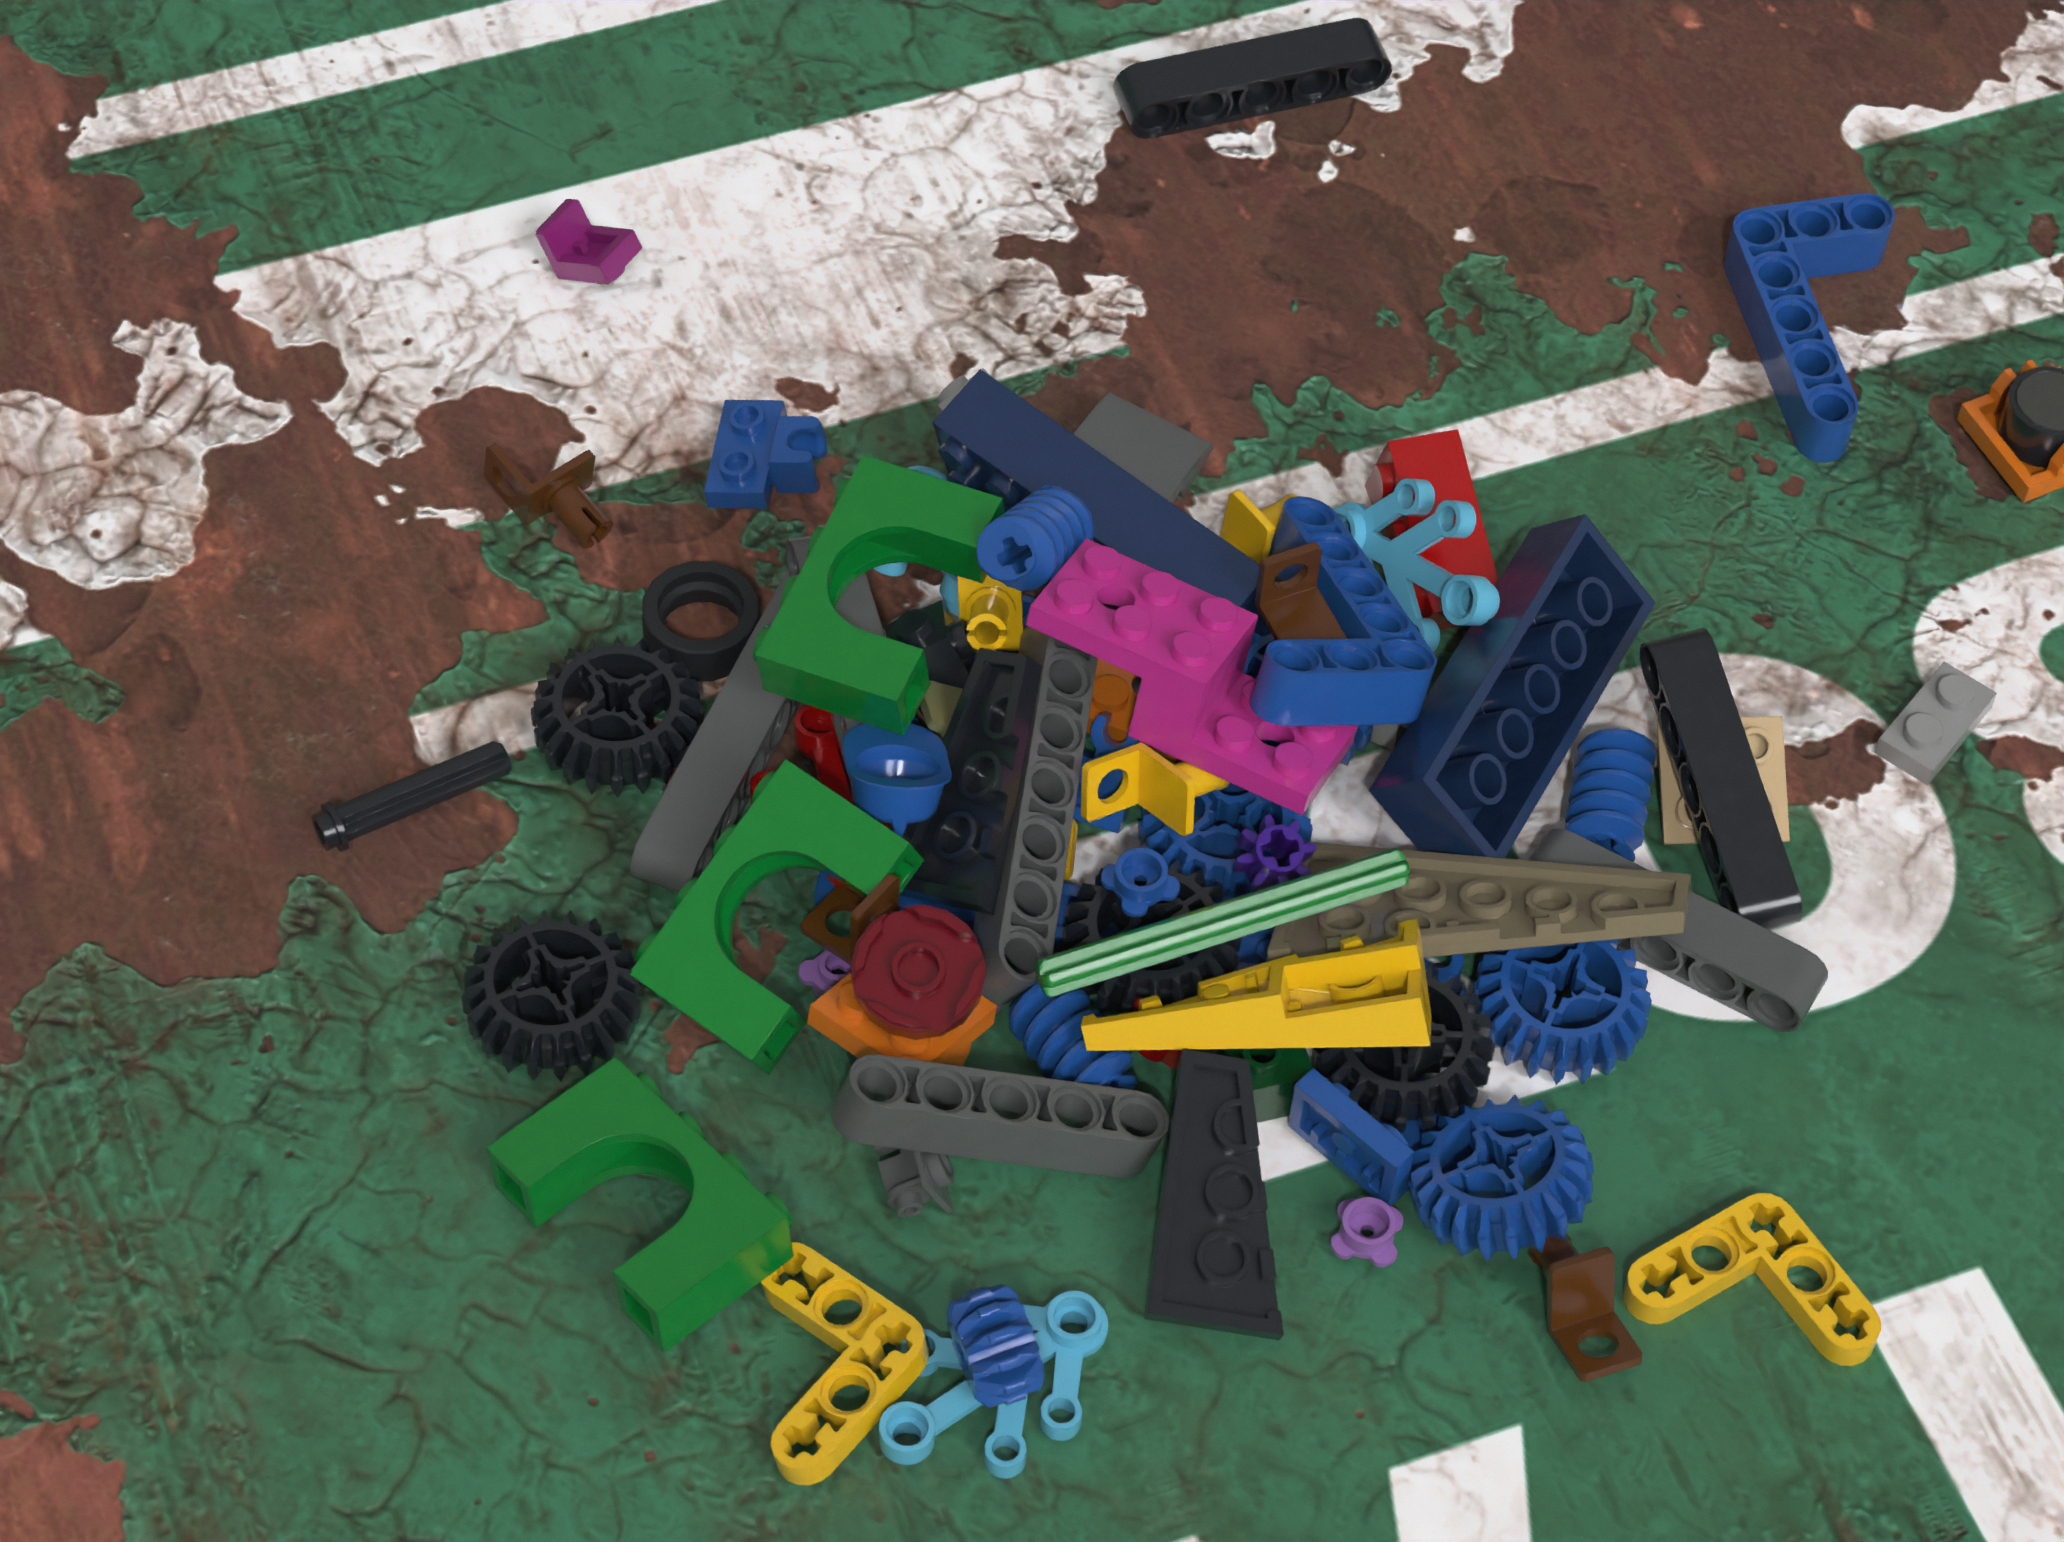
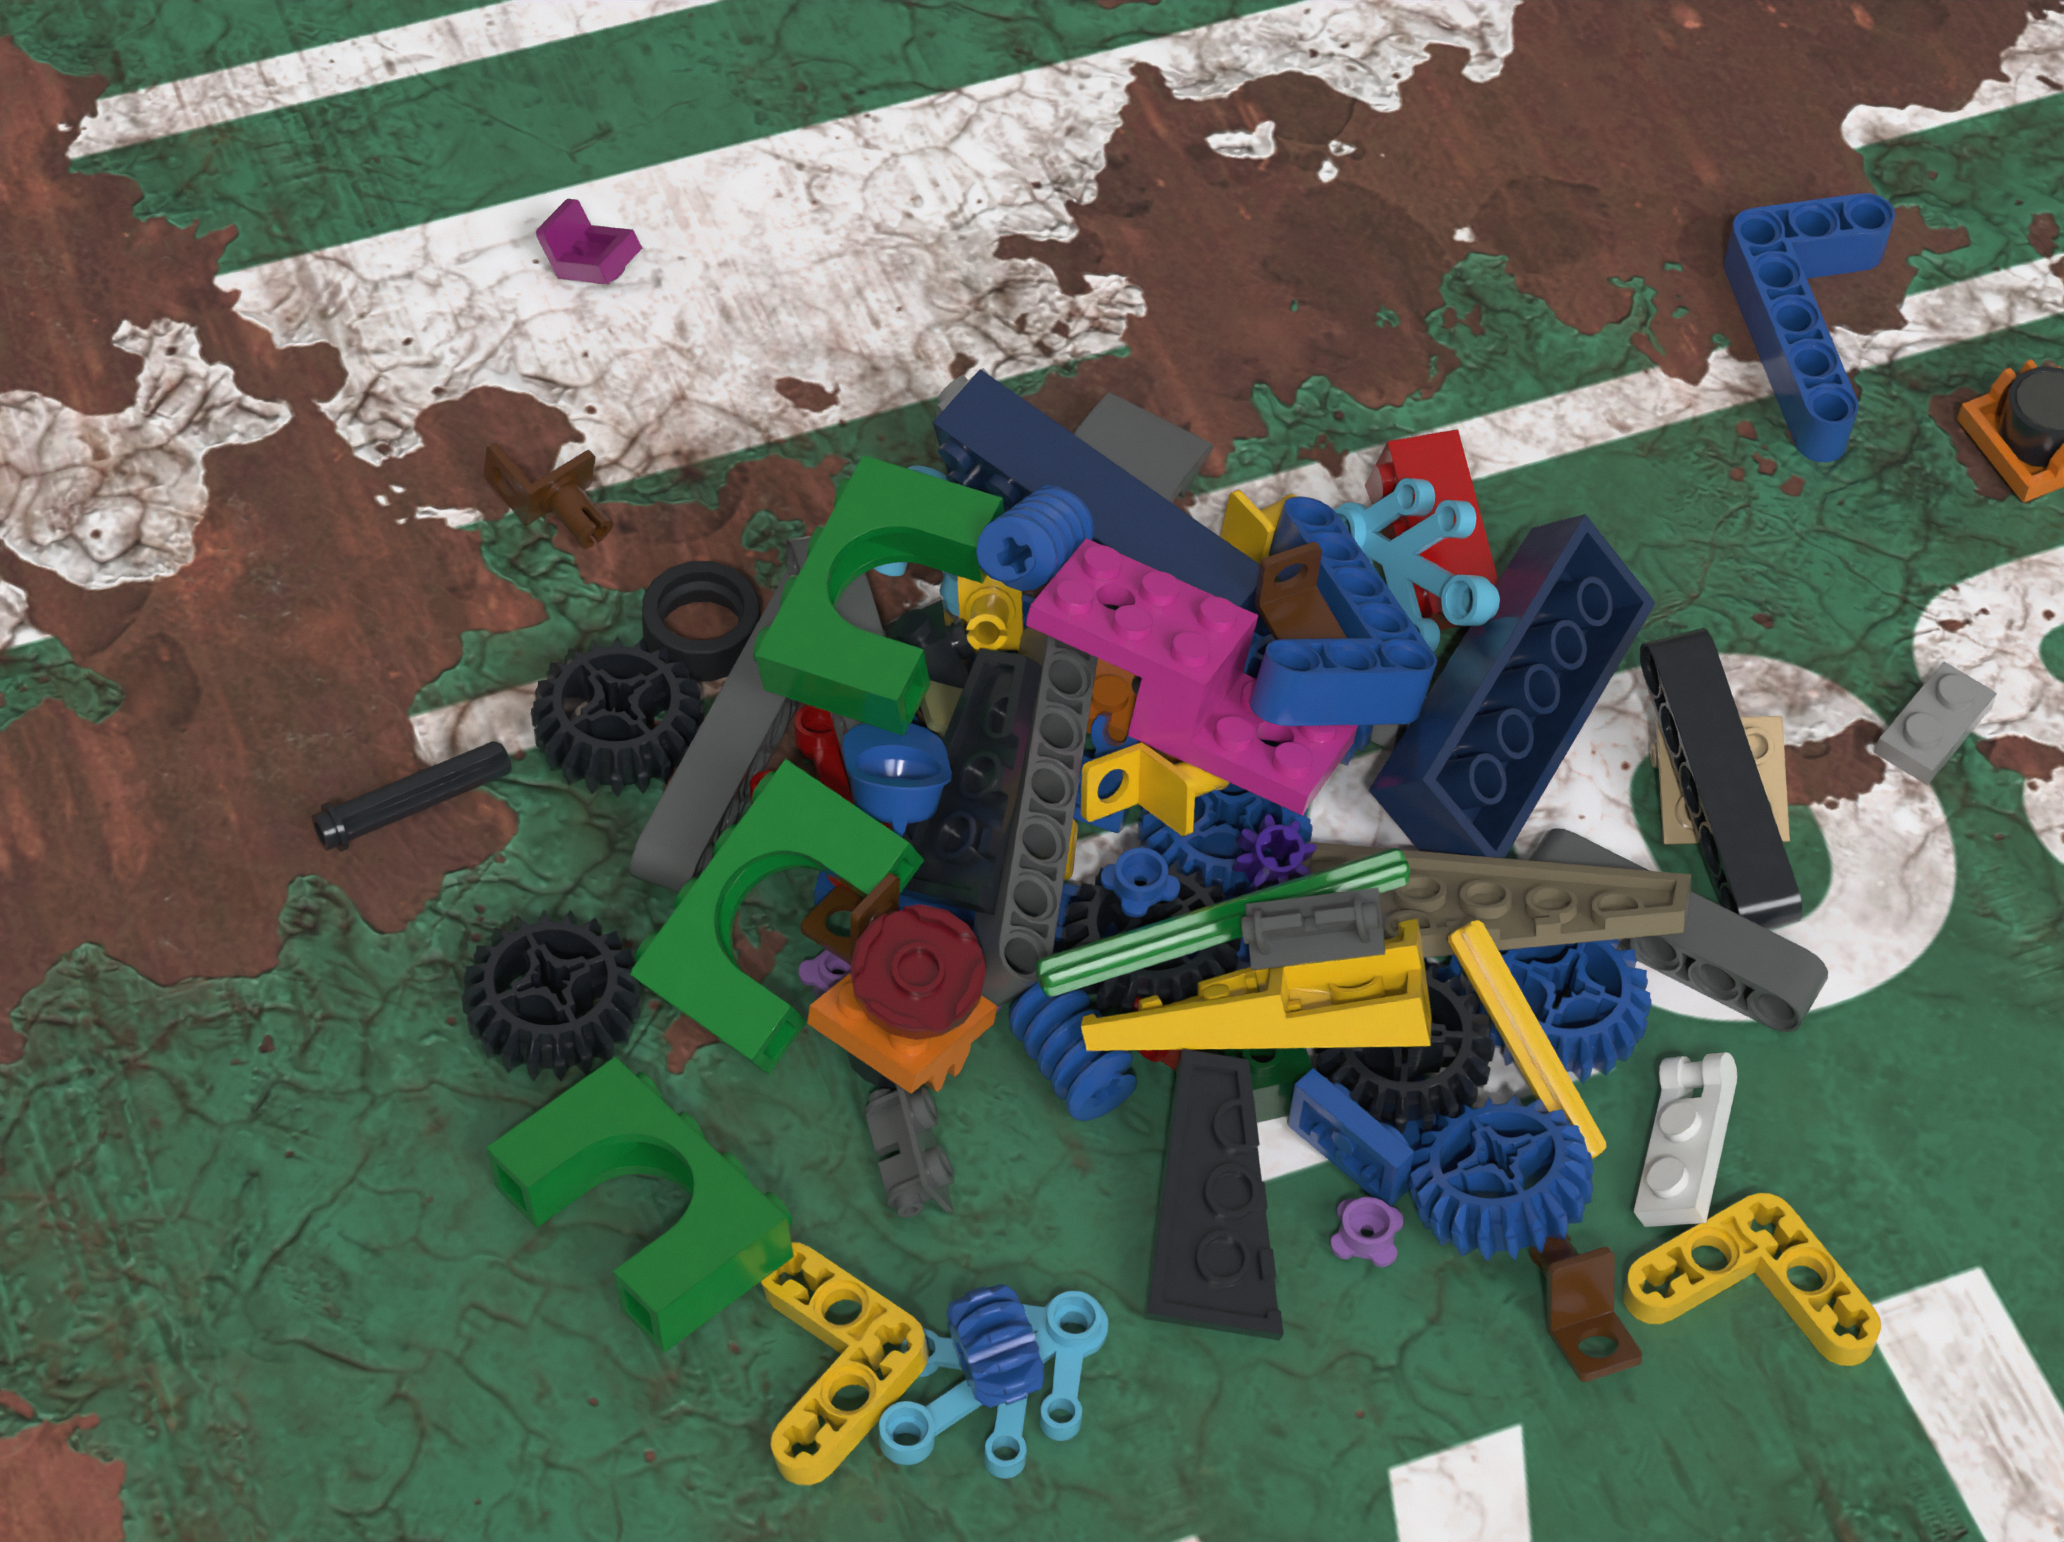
(762, 449): blue plate -> none
(999, 1116): dark grey beam -> none
(1252, 78): black beam -> none
(1314, 929): none -> dark grey hinge
(1521, 1029): none -> yellow axle
(1612, 789): blue piece -> none
(1686, 1140): none -> white plate

